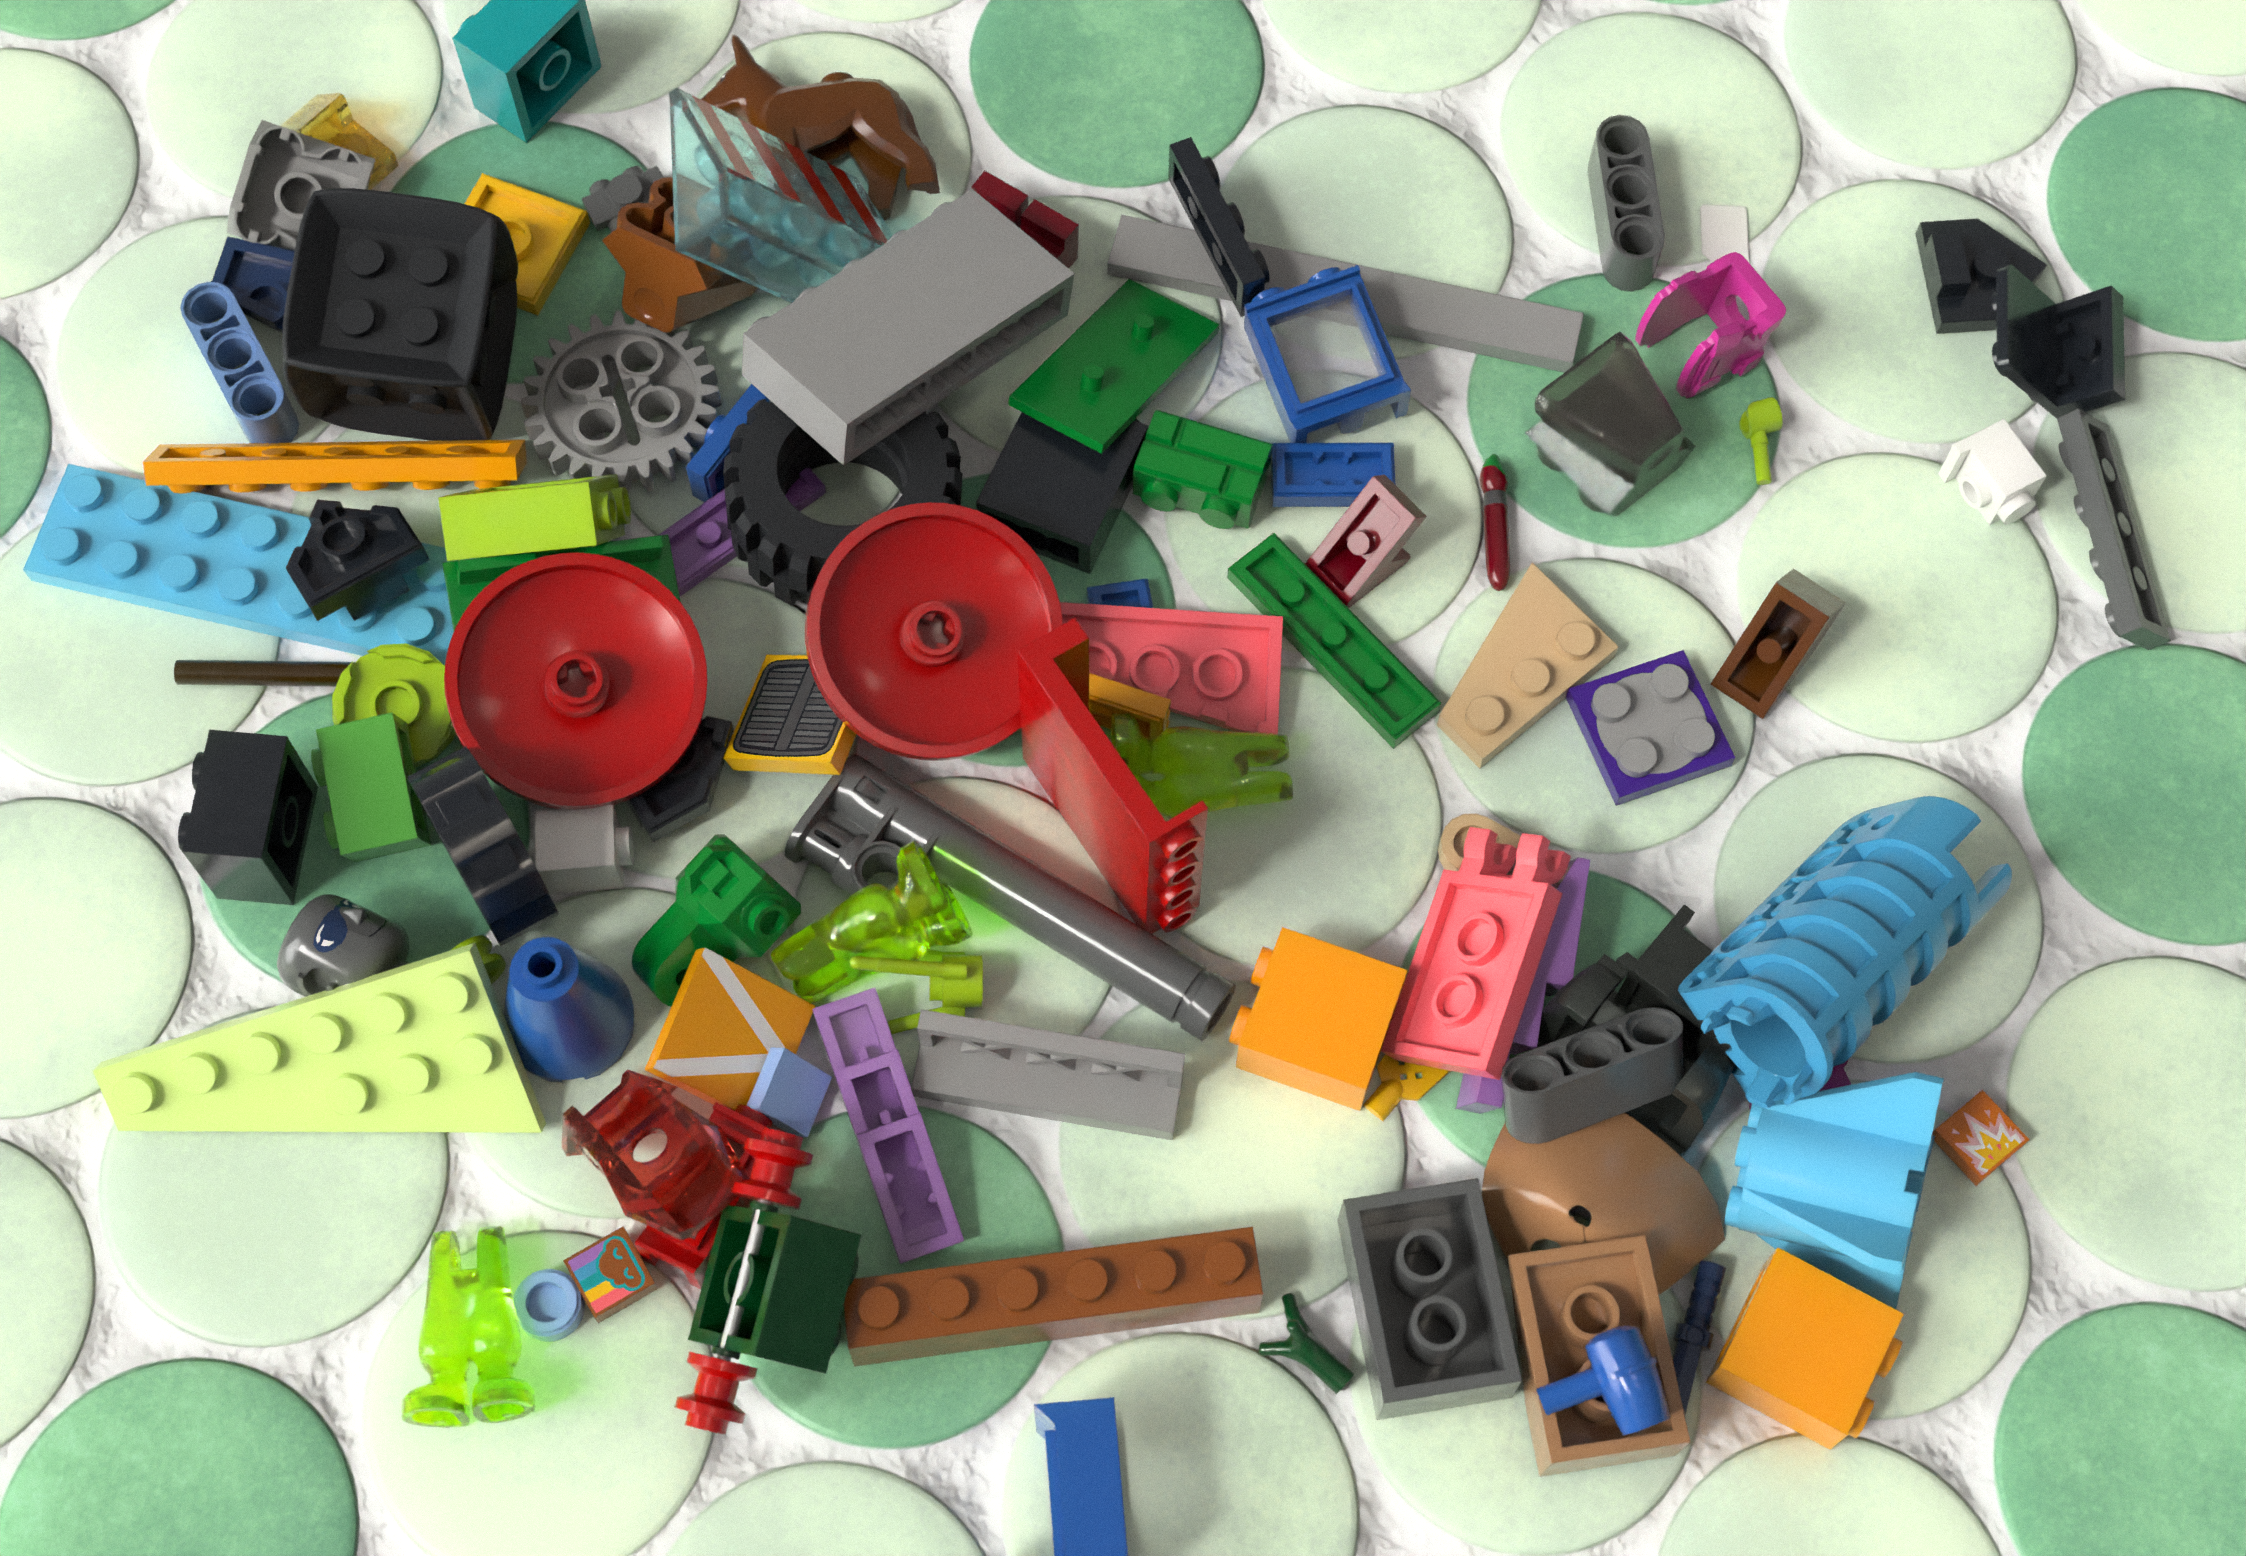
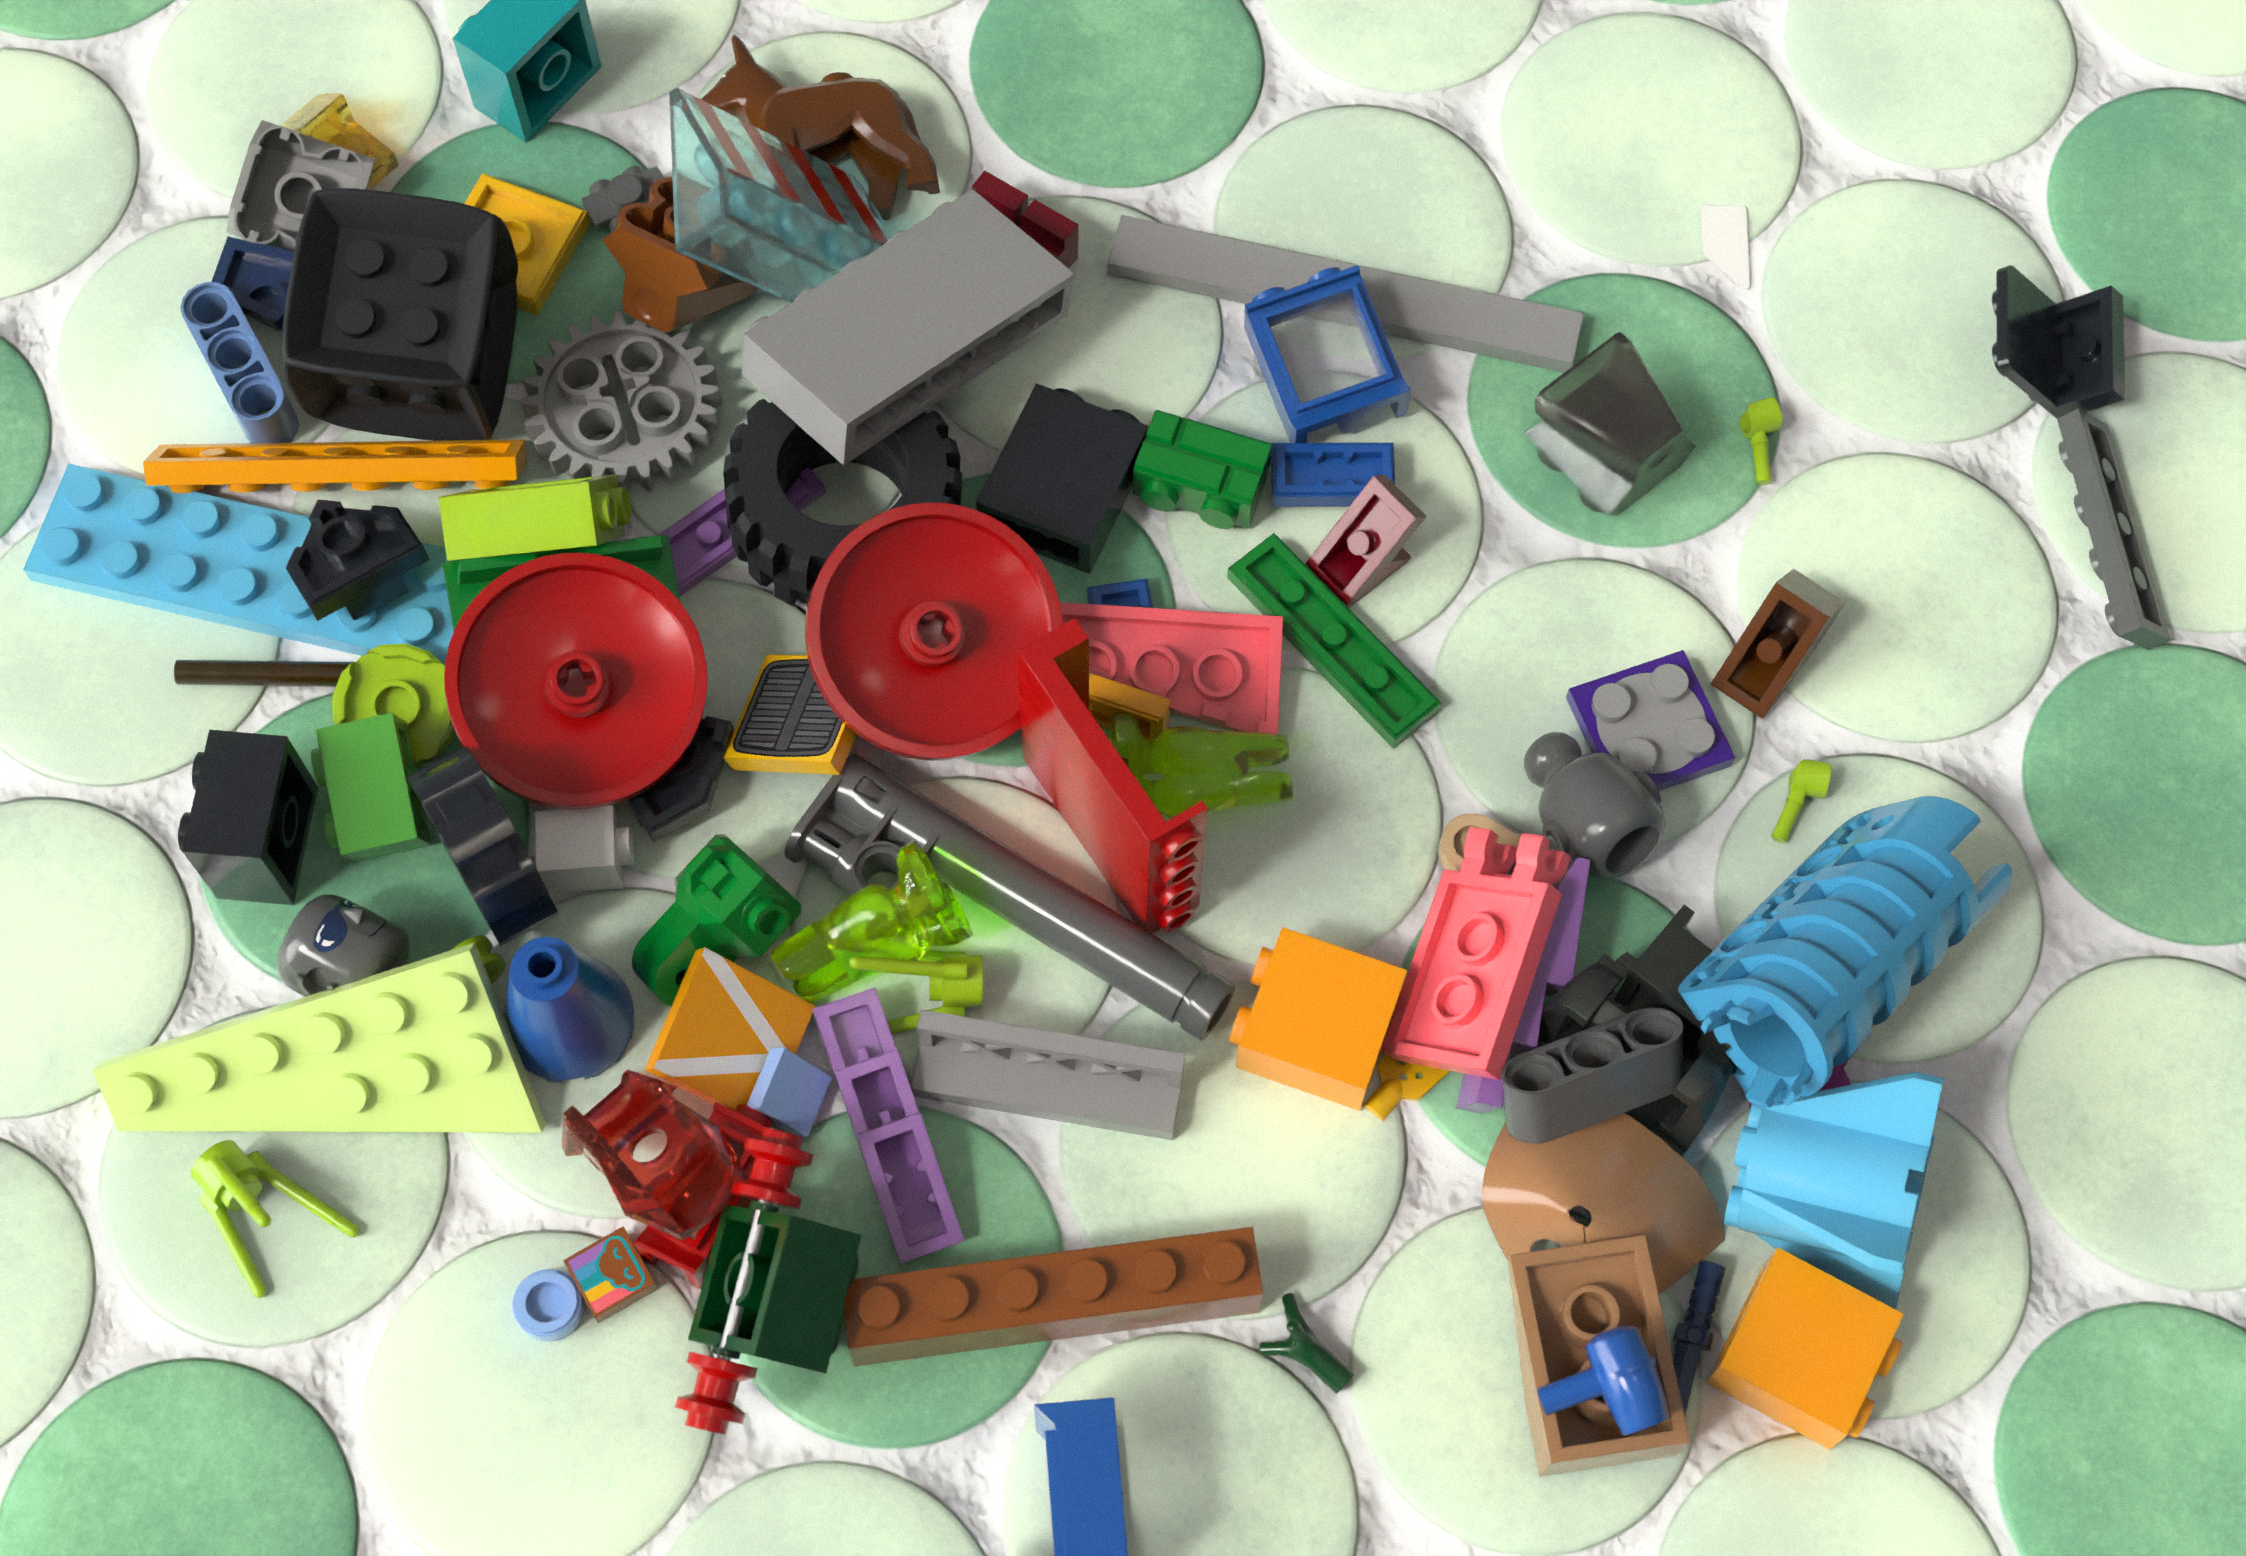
(233, 1182): none -> lime plant
(467, 1321): clear neon green piece -> none
(707, 465): blue plate -> none
(1114, 365): green piece -> none
(1216, 223): black plate -> none
(1428, 1299): dark grey brick -> none
(1496, 525): dark red piece -> none
(1523, 668): tan wing -> none
(1595, 805): none -> dark grey piece
(1621, 225): dark grey beam -> none
(1736, 342): dark pink piece -> none
(1807, 779): none -> lime hand
(1961, 271): black plate -> none
(1979, 1137): tile -> none
(1994, 473): white brick -> none

